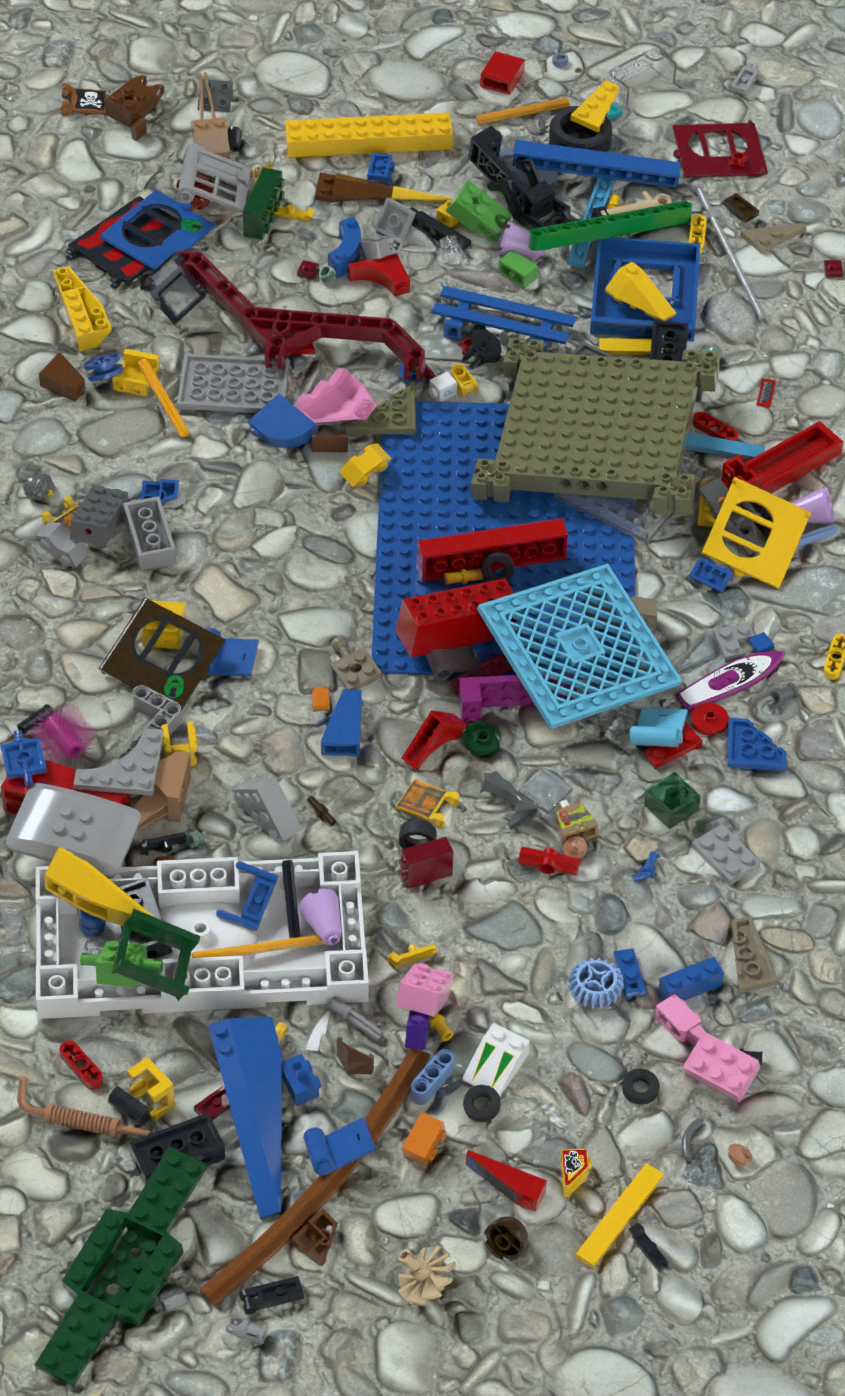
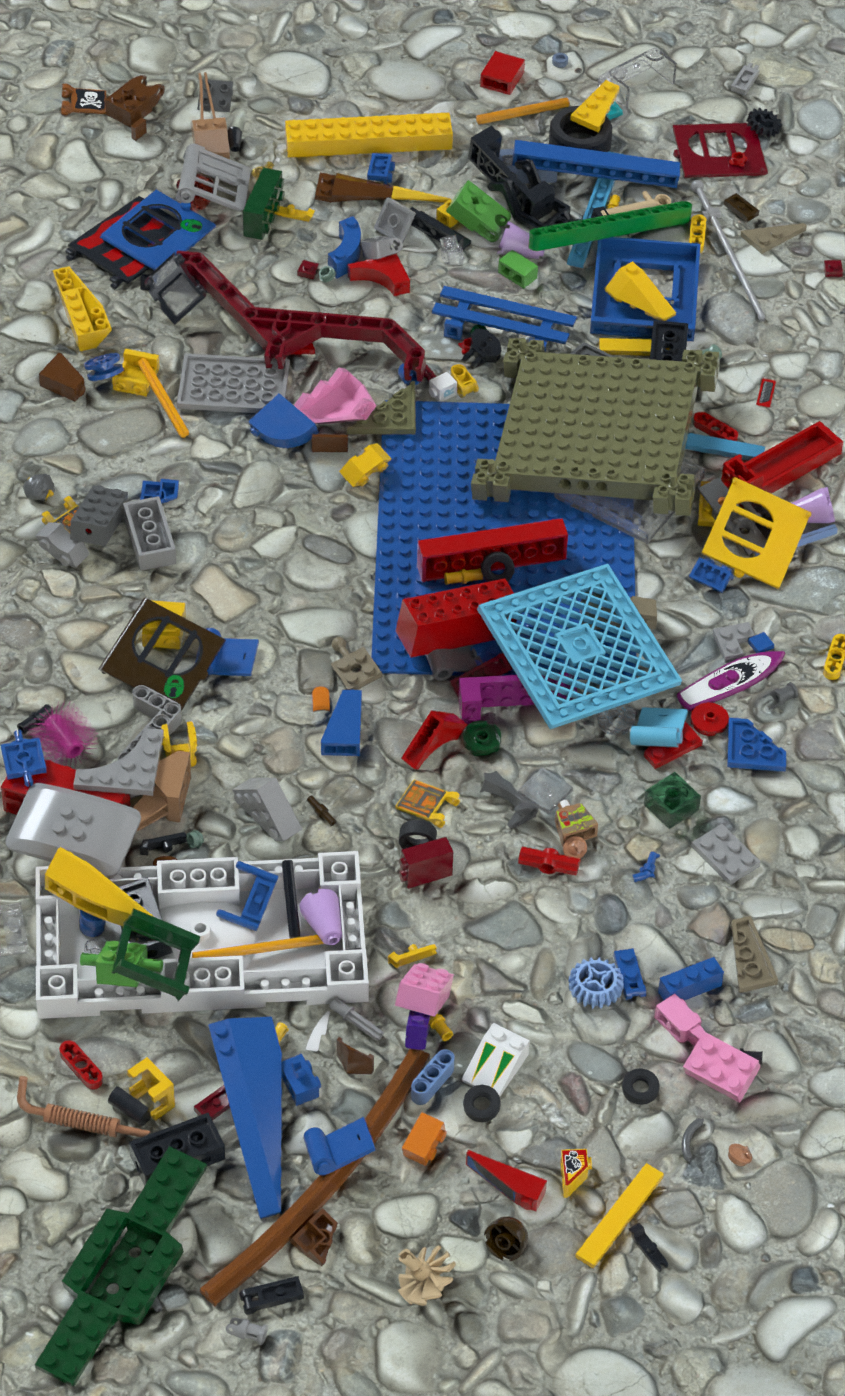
(764, 122): none -> black gear

